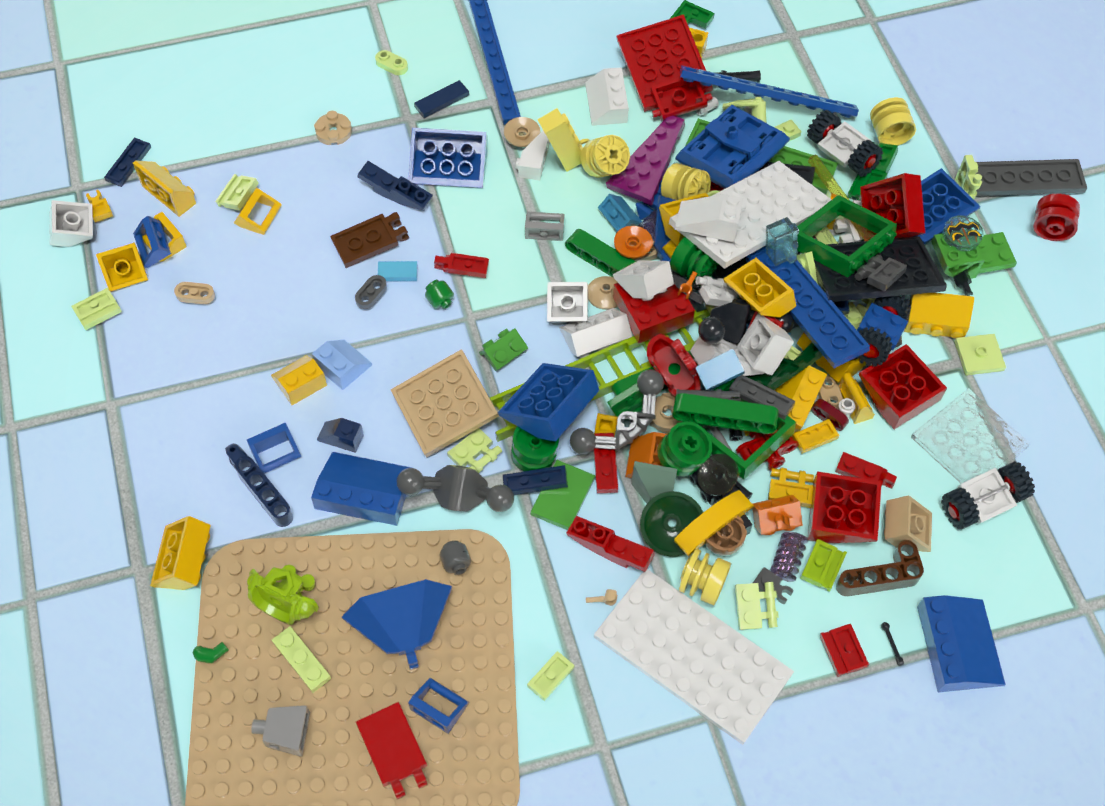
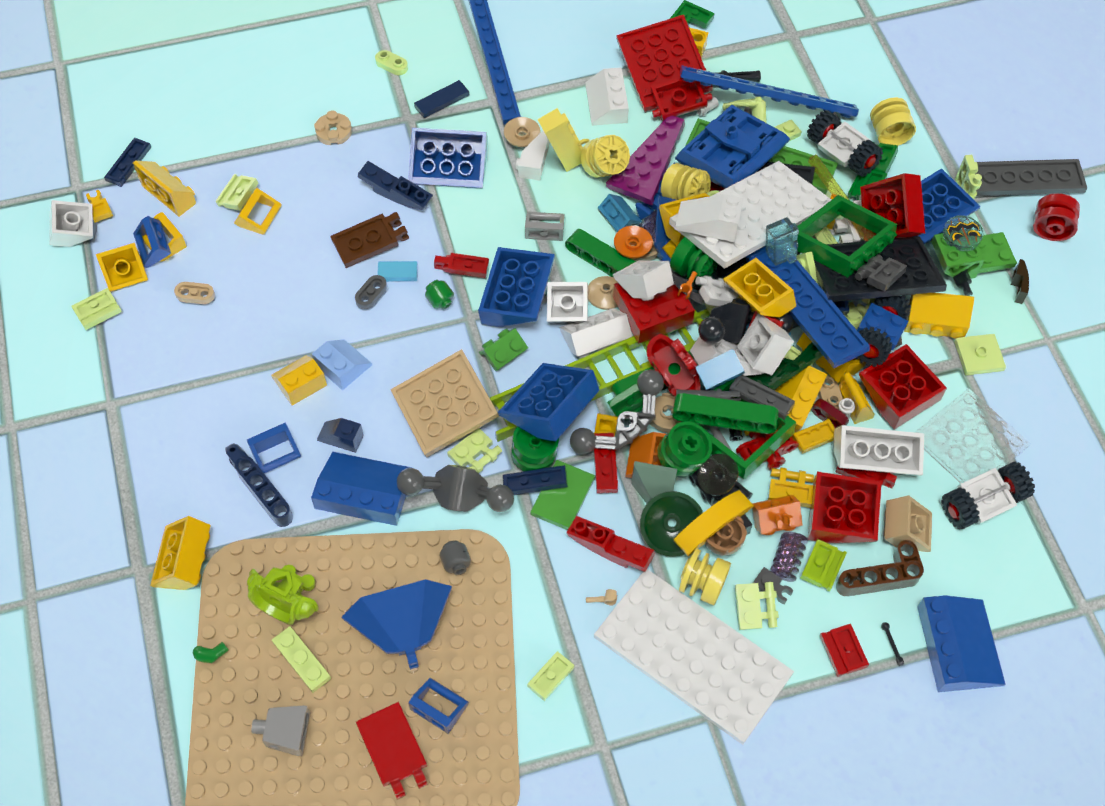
(515, 287): none -> blue slope
(879, 450): none -> white slope
(1021, 280): none -> dark brown slope

